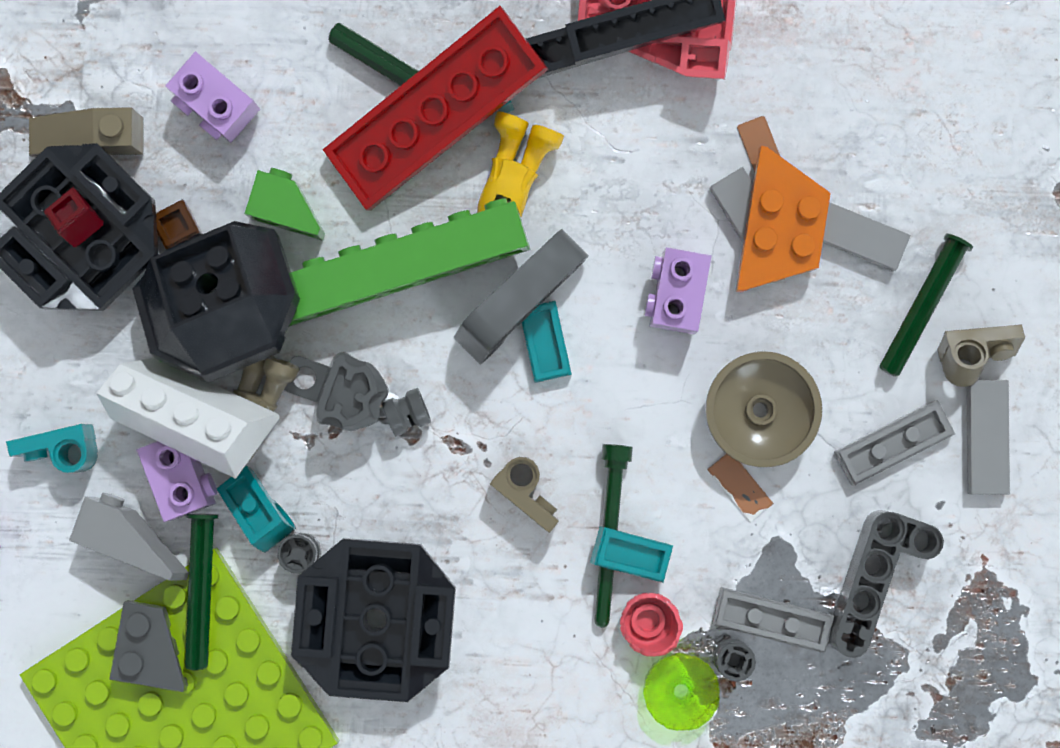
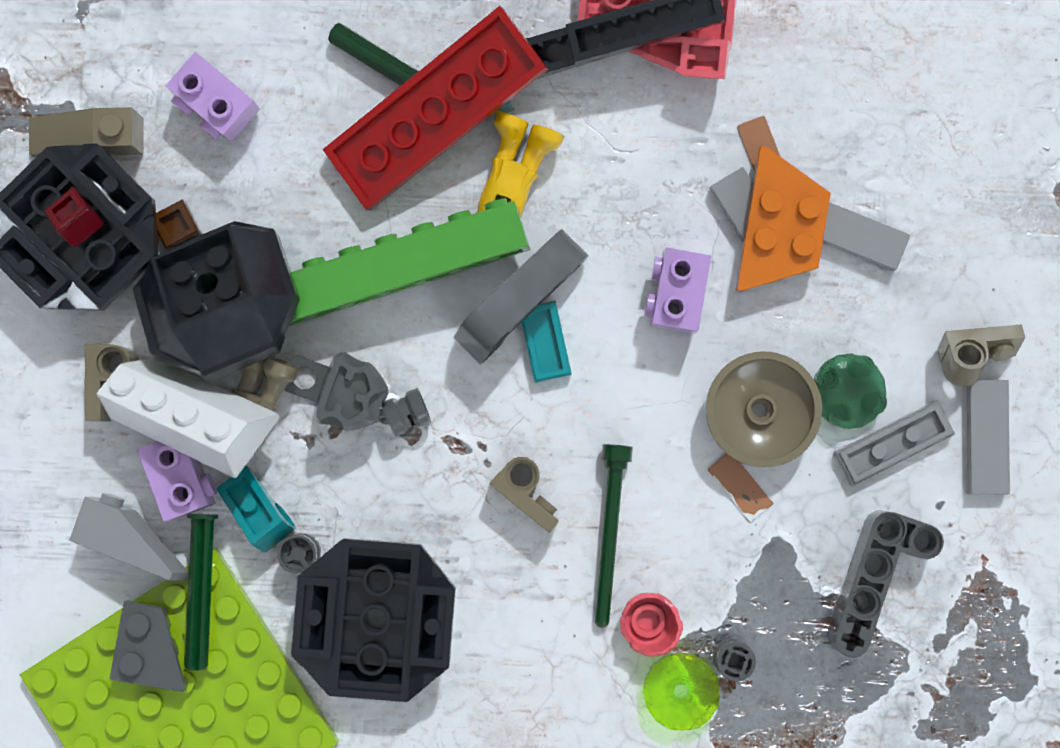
(58, 444): teal plate -> none
(96, 374): none -> dark tan plate
(282, 204): bright green slope -> none
(631, 554): teal tile -> none
(773, 619): light grey tile -> none
(851, 390): none -> clear green dish
(924, 304): dark green axle -> none

